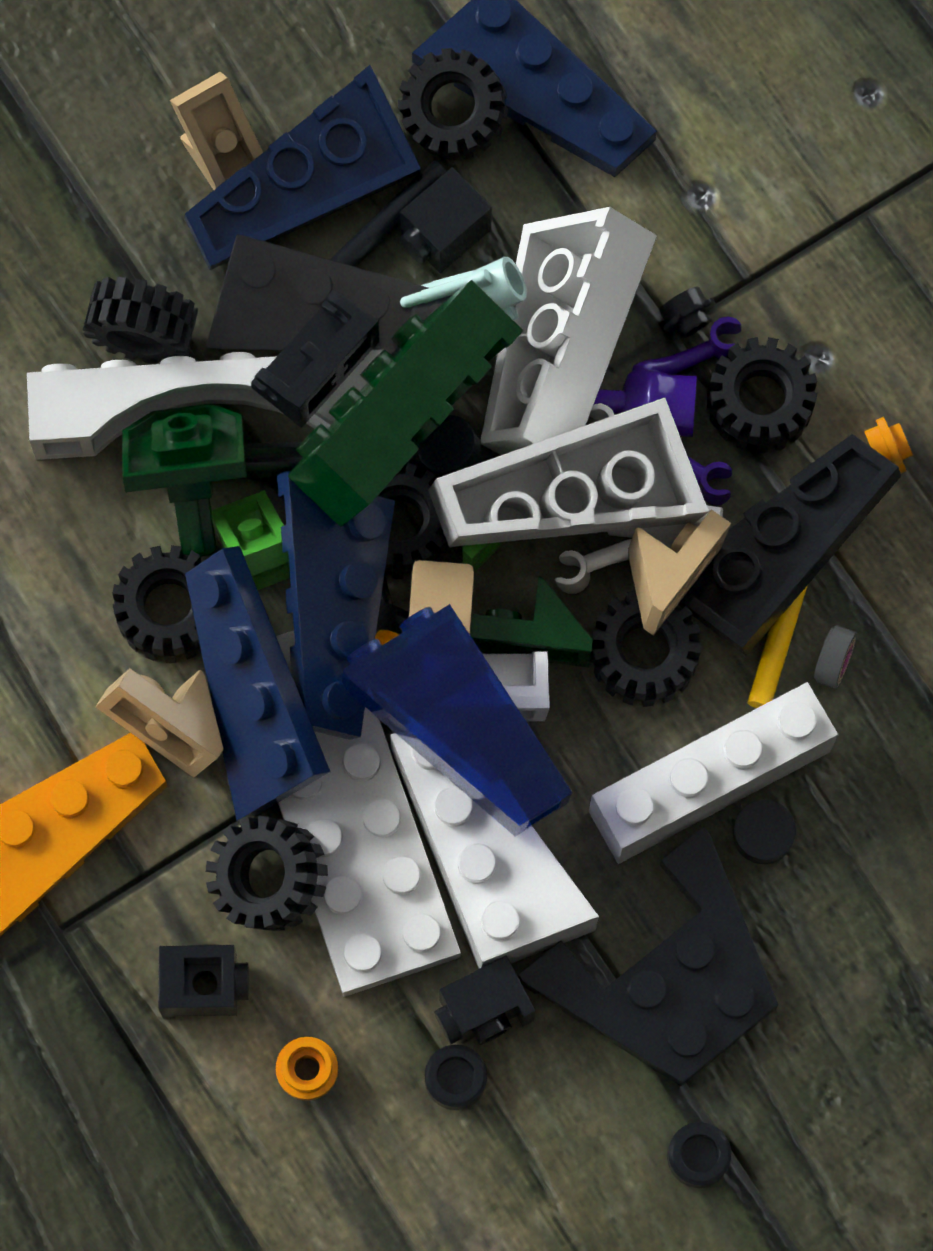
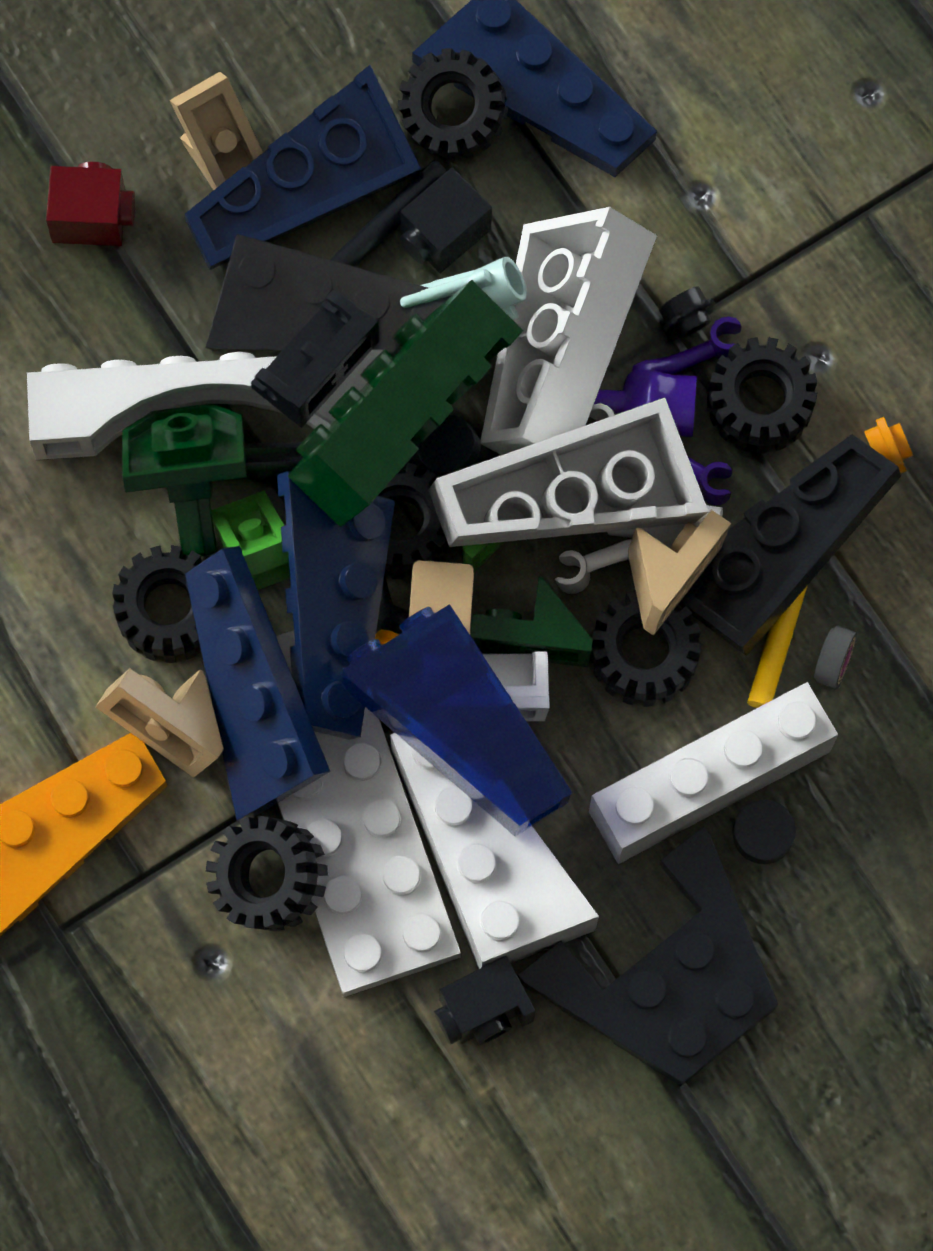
(88, 205): none -> dark red brick
(139, 319): black tyre -> none
(185, 964): black brick -> none
(302, 1049): light orange plate -> none
(455, 1077): black tile -> none
(699, 1155): black tile -> none

